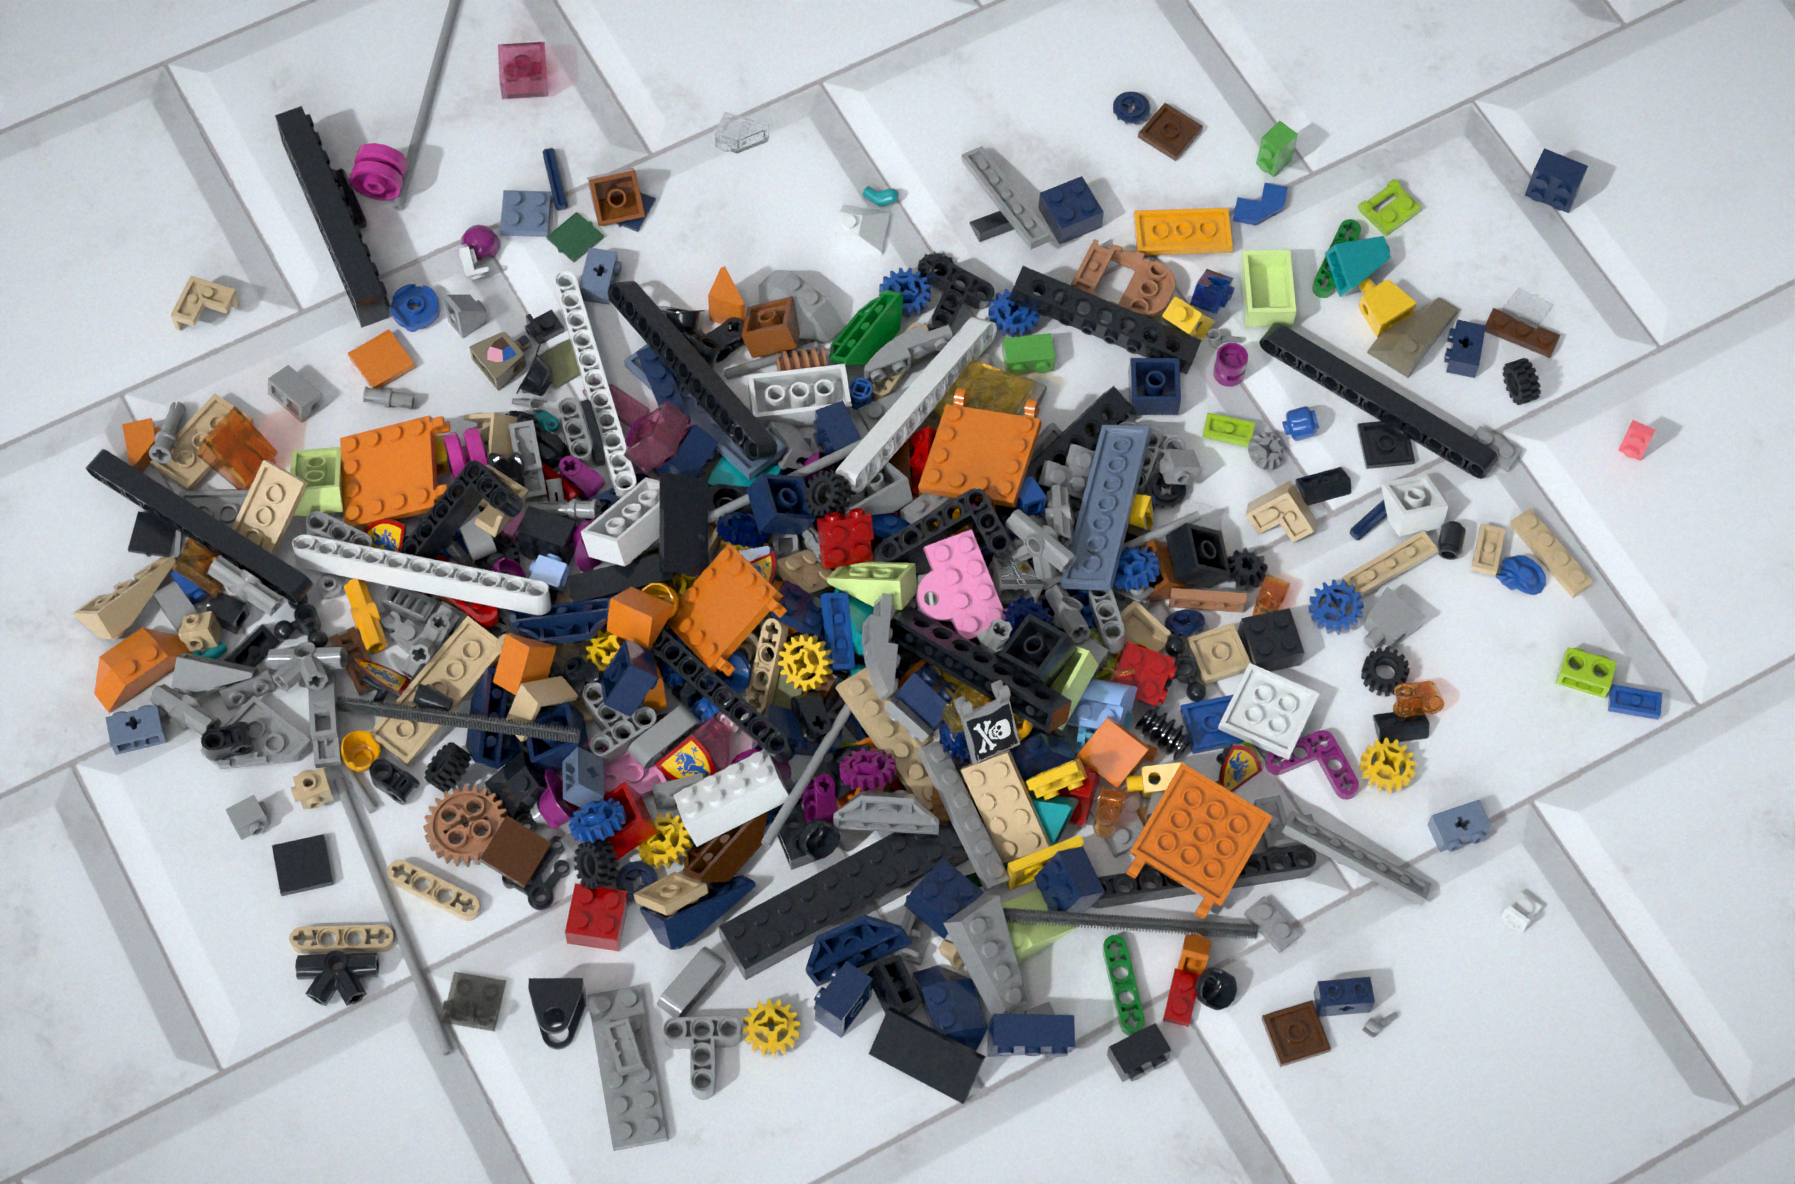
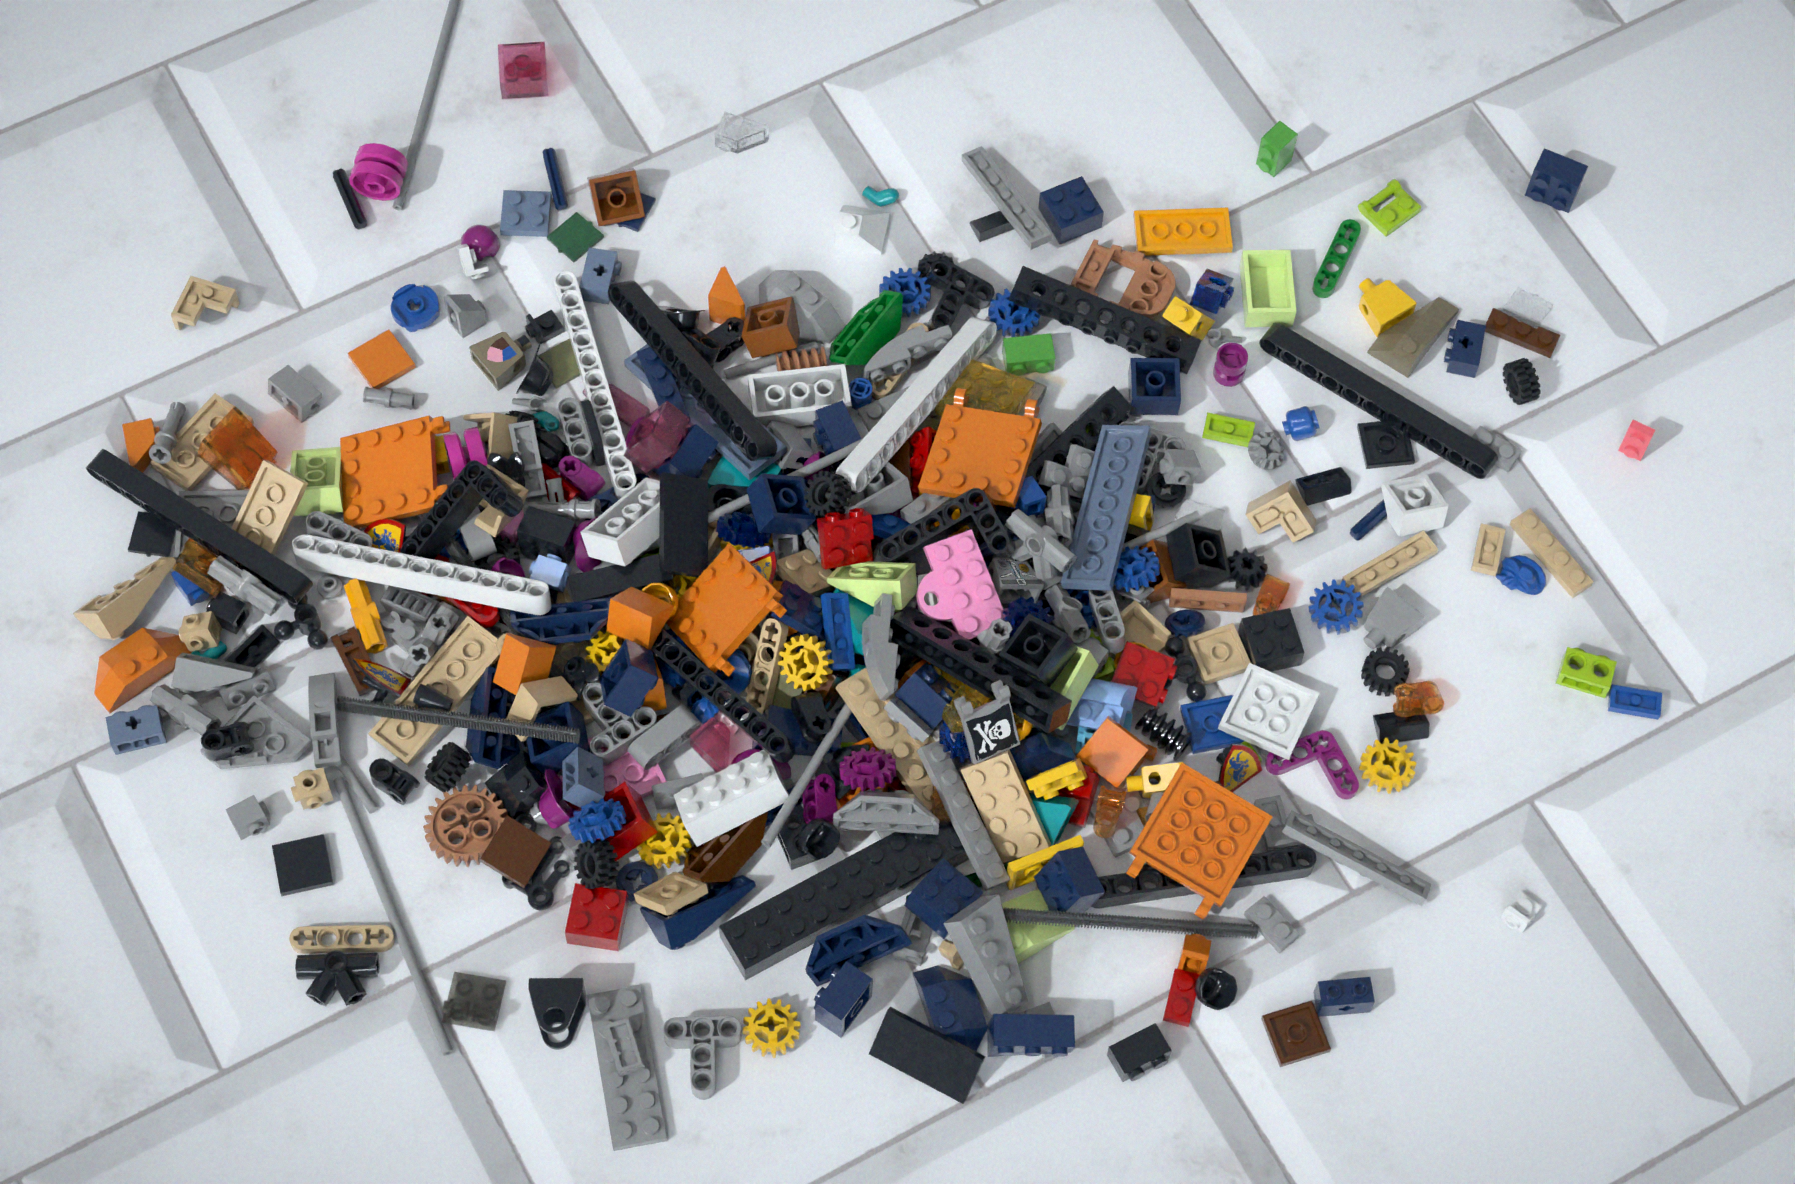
(174, 604): light grey beam -> none
(305, 662): light grey piece -> none
(333, 216): black brick -> none
(359, 750): light orange hair -> none
(432, 892): tan beam -> none
(687, 759): shield -> none
(692, 983): light grey beam -> none
(895, 986): black brick -> none
(1116, 673): clear orange hand -> none
(1123, 985): green beam -> none
(1124, 101): dark blue gear -> none
(1170, 131): reddish brown tile -> none
(1255, 212): blue tile -> none
(1355, 261): teal slope -> none
(1373, 1027): light grey hand -> none
(1451, 540): black brick -> none
(1467, 817): sand blue brick -> none

